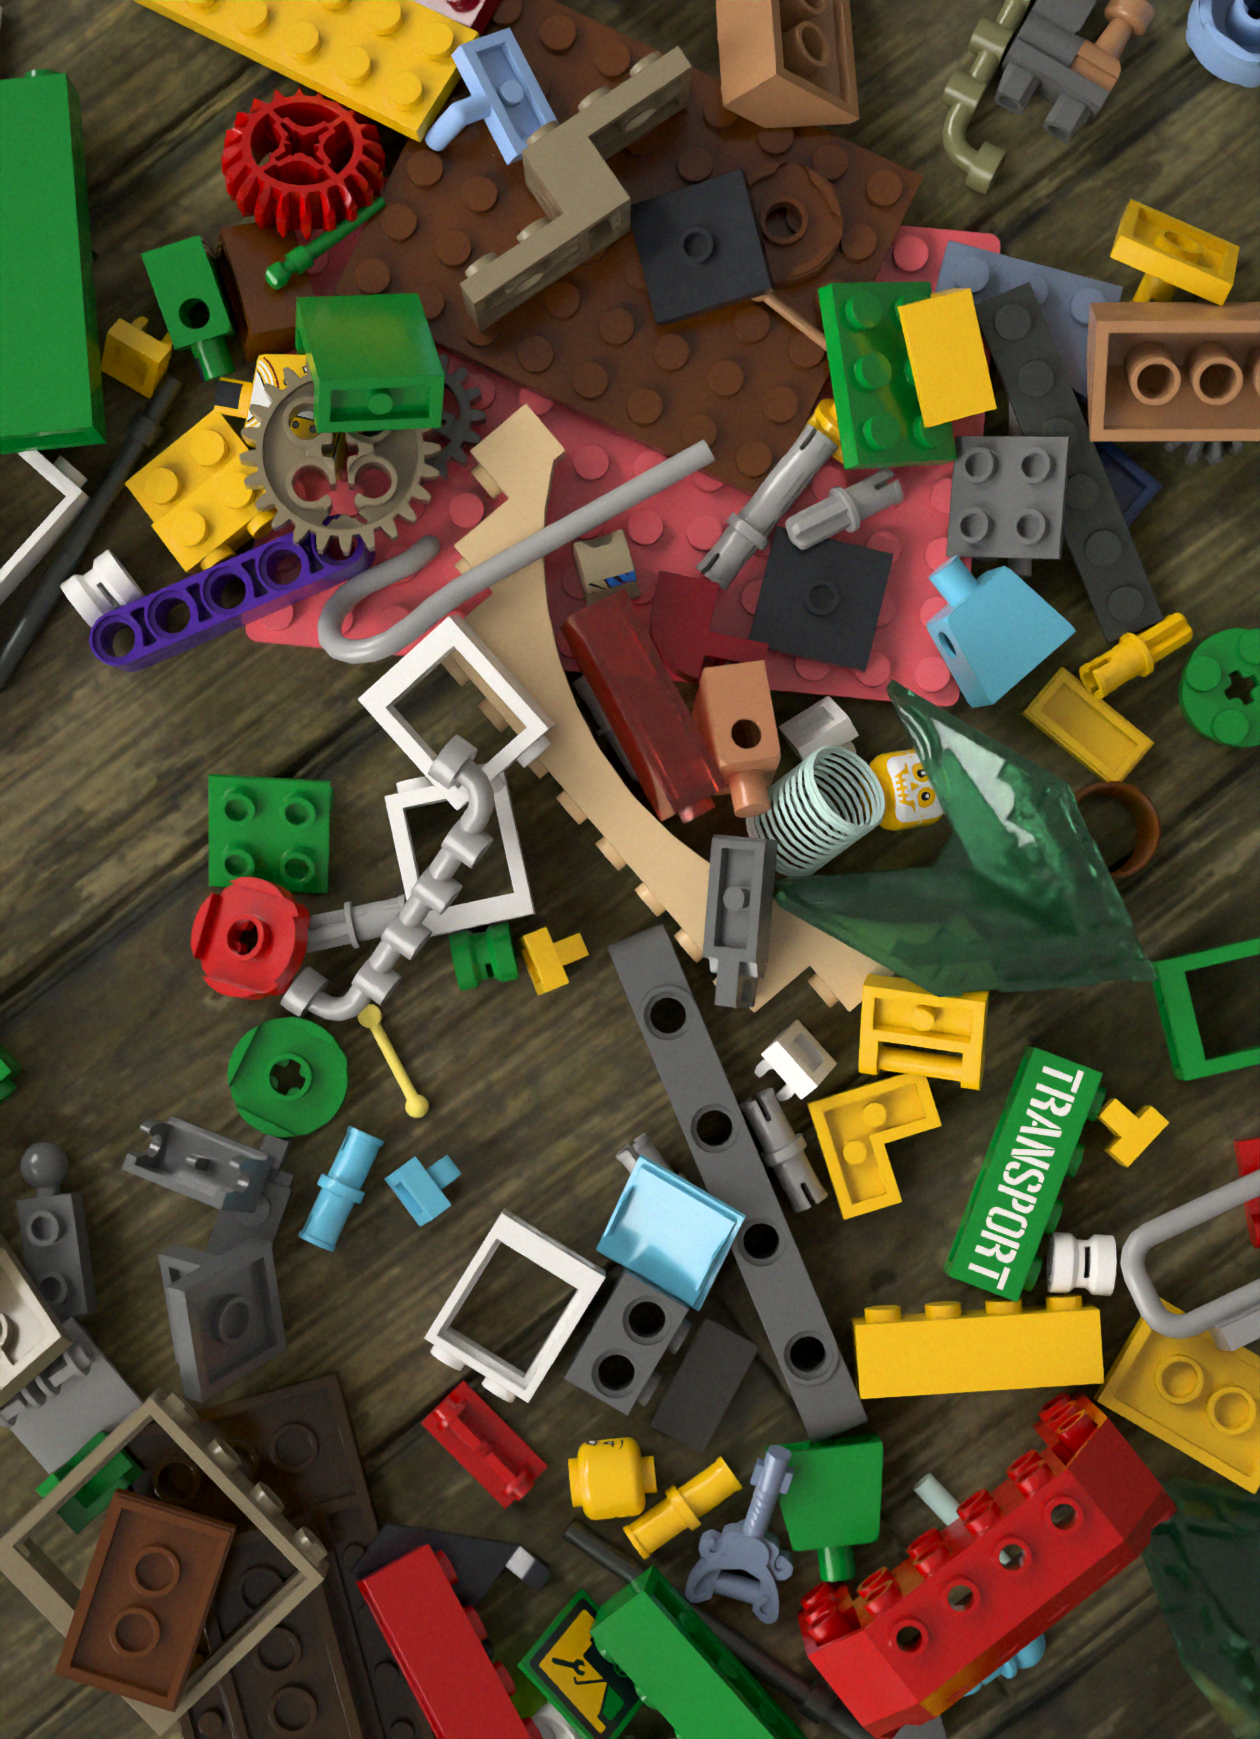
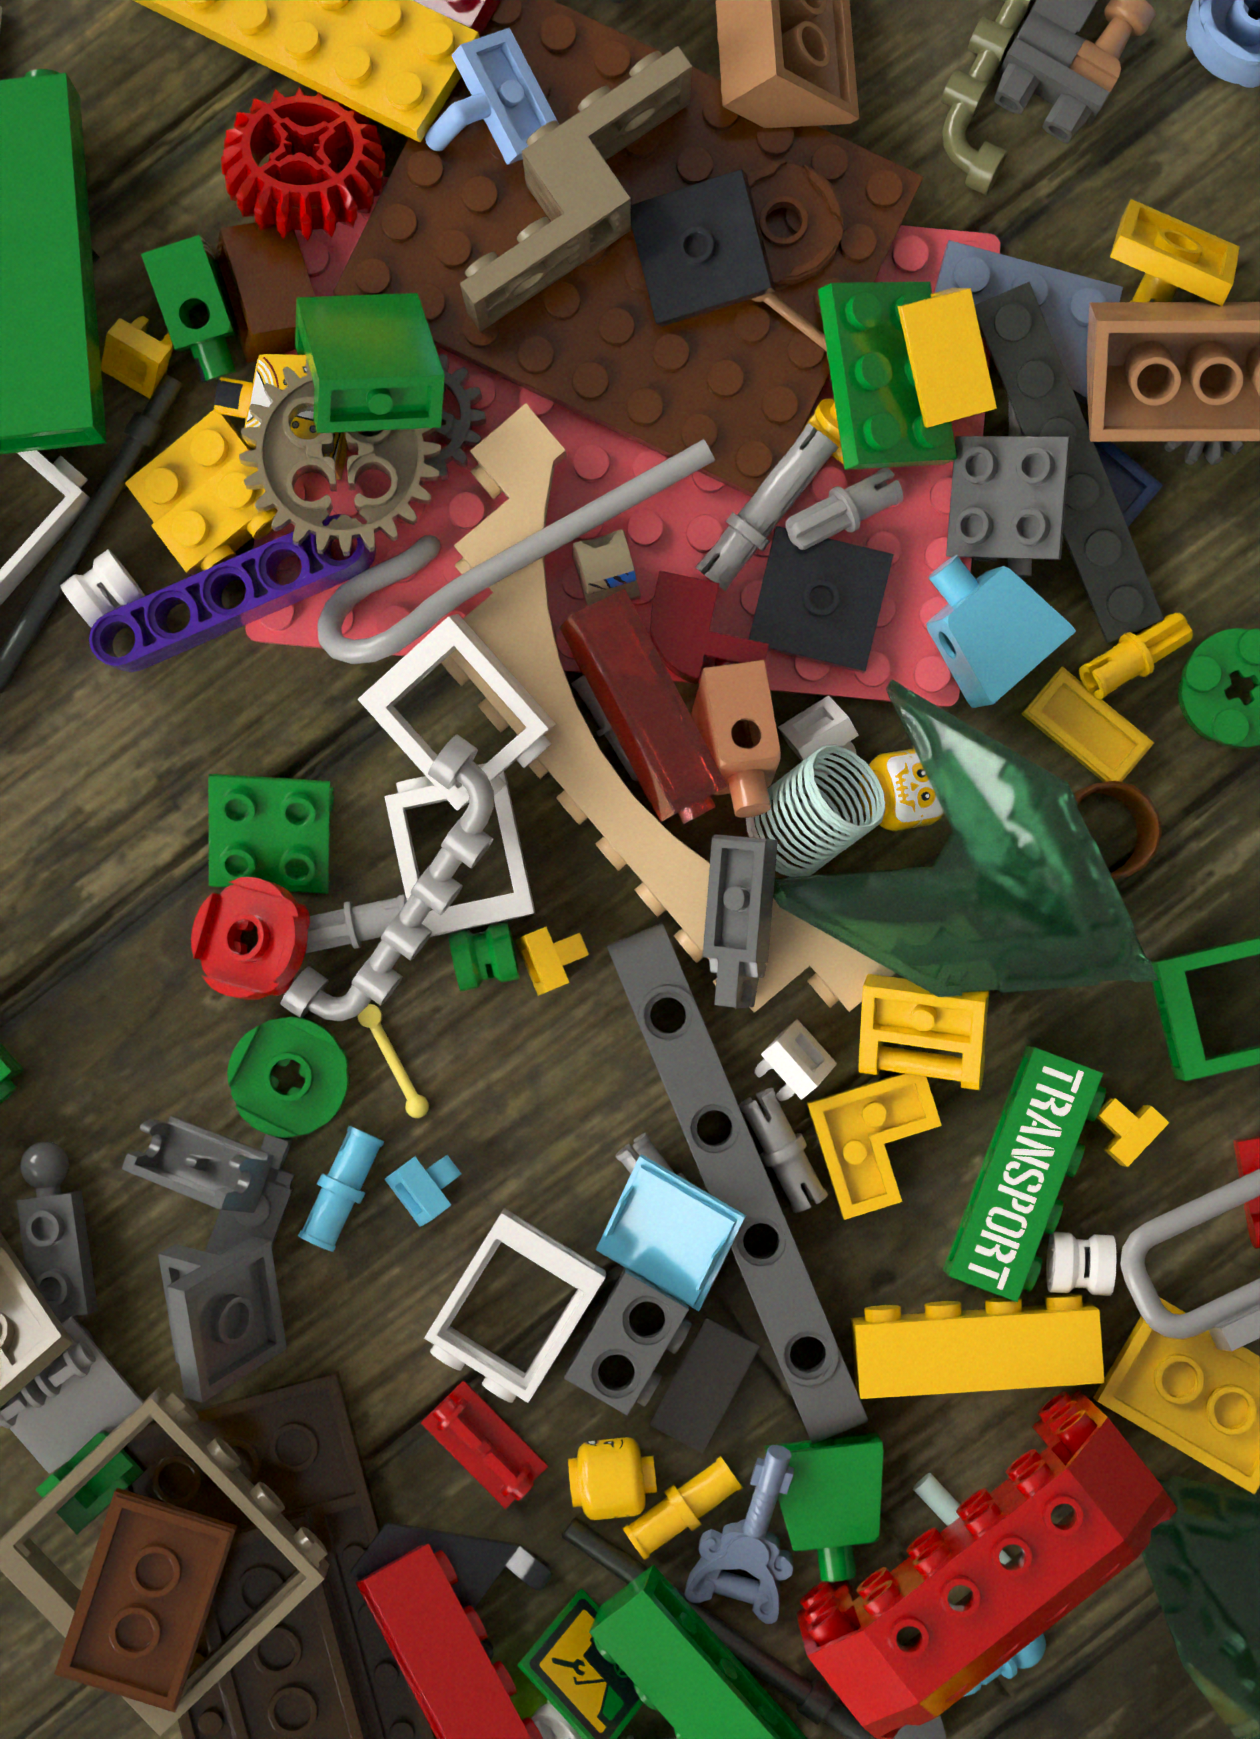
(302, 257): green piece -> none

